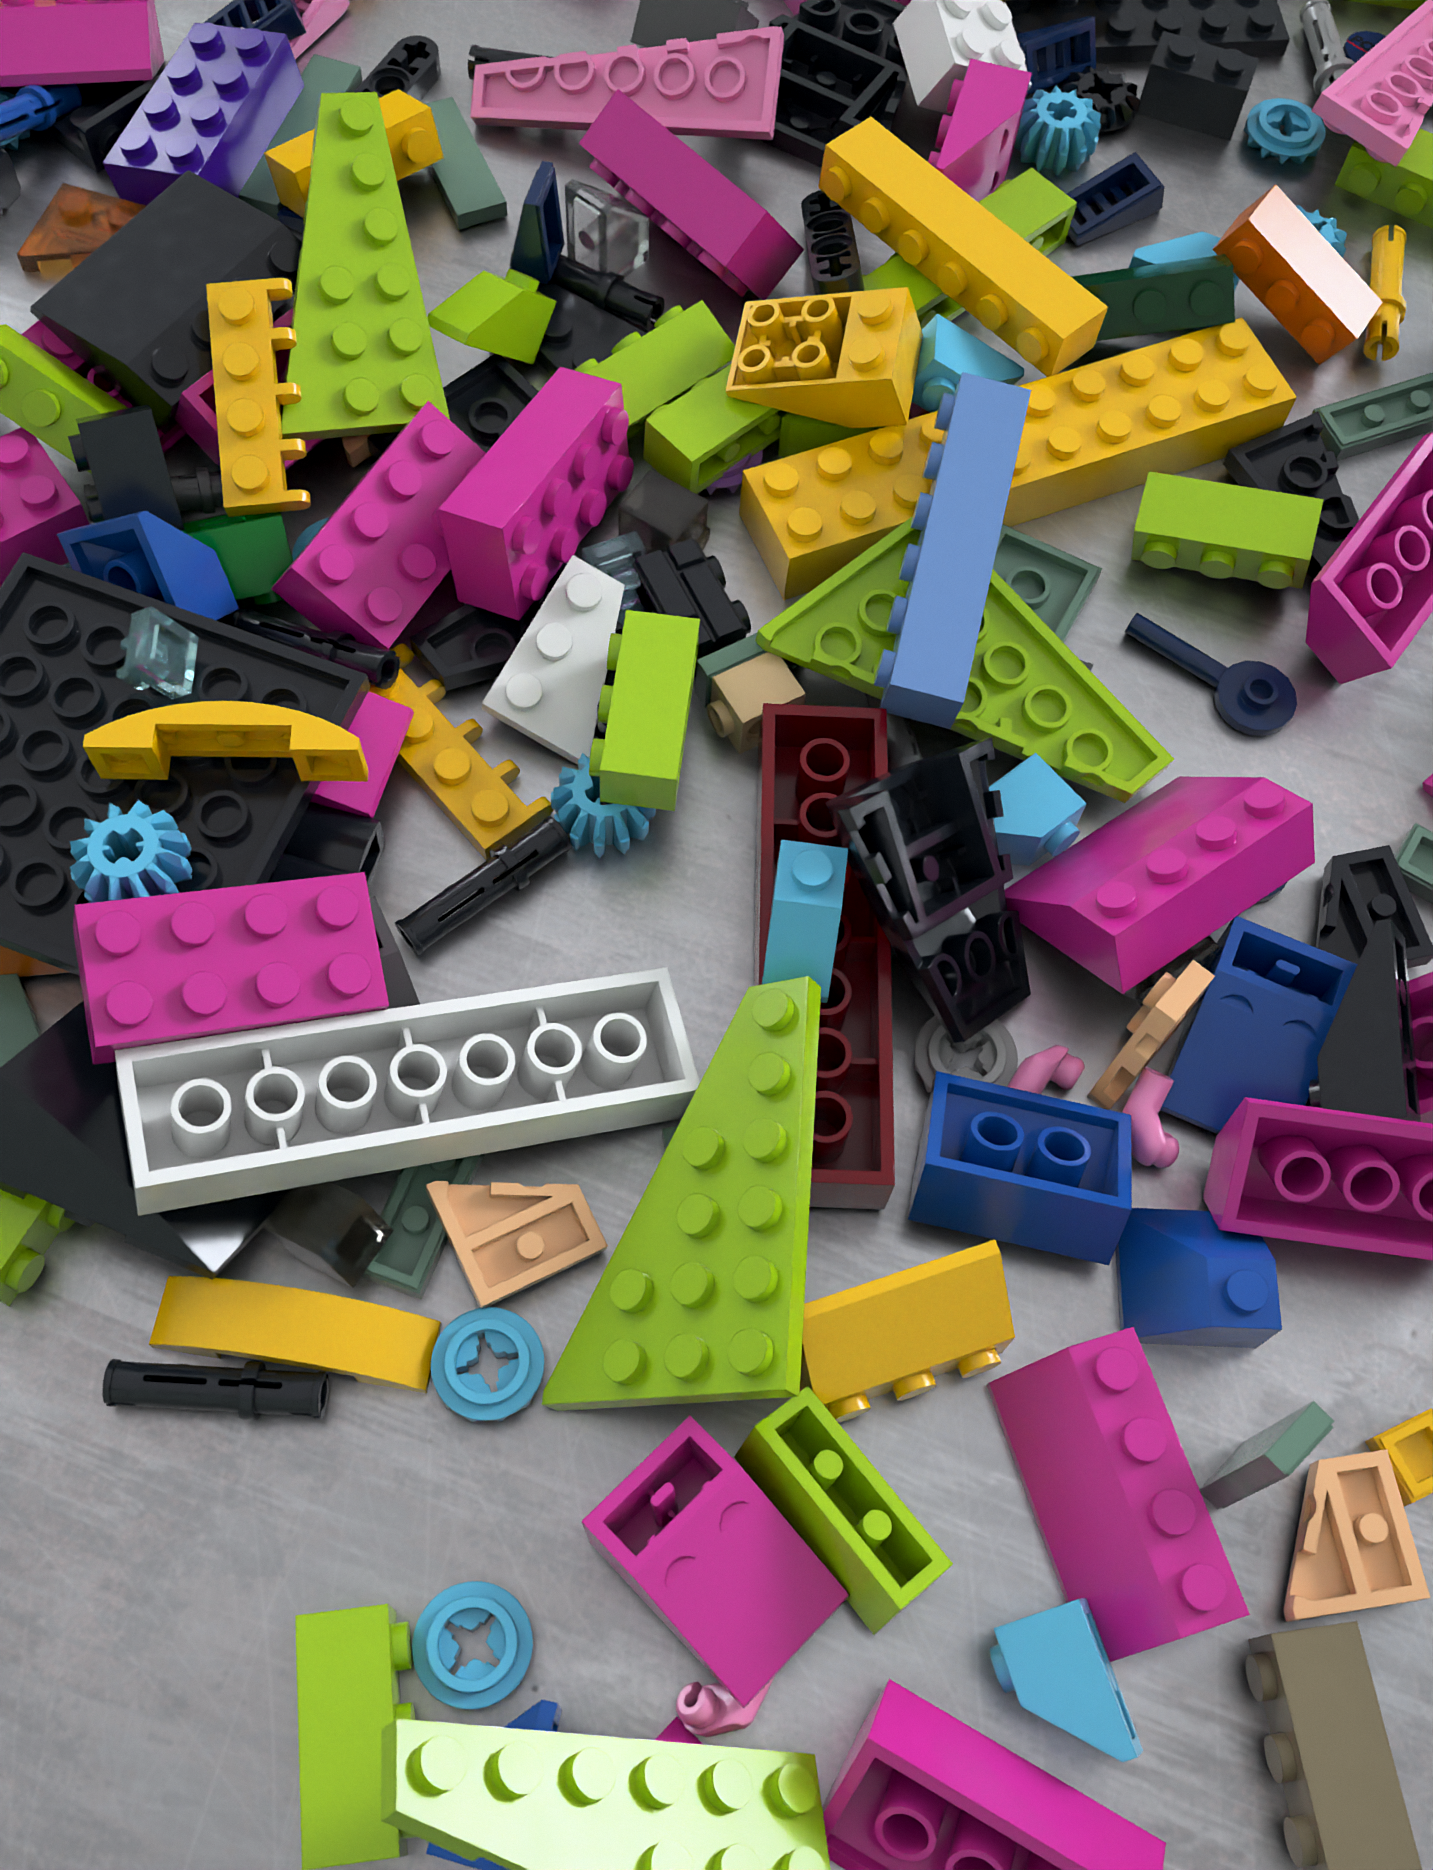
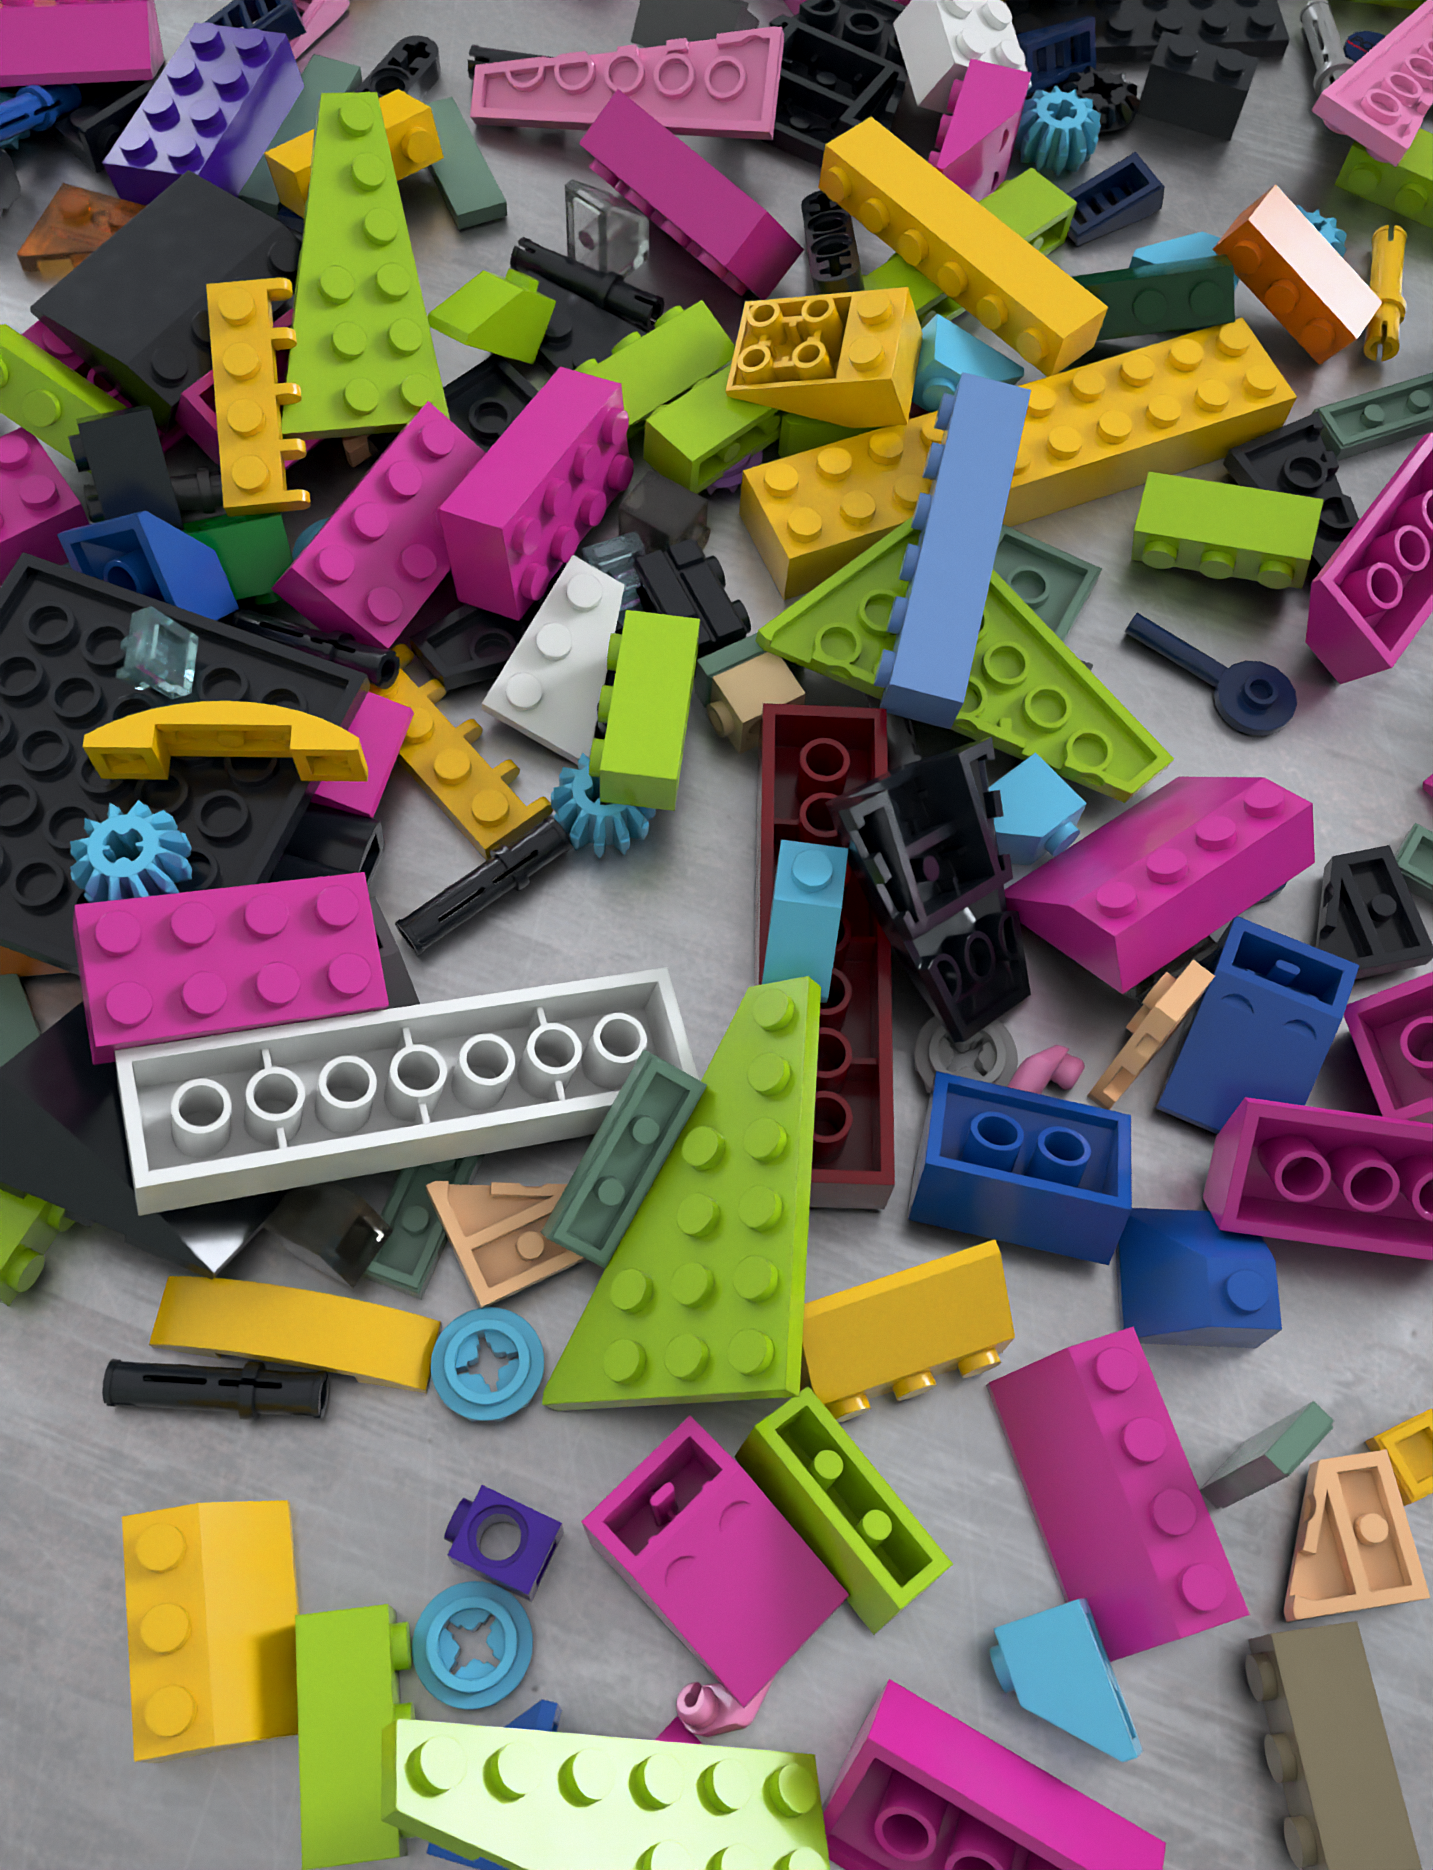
(210, 1627): none -> yellow slope
(522, 1570): none -> dark purple brick
(540, 228): dark blue slope -> none
(623, 1159): none -> sand green tile
(1148, 1139): bright pink arm -> none
(1303, 130): medium azure gear -> none
(1370, 1047): black slope -> none

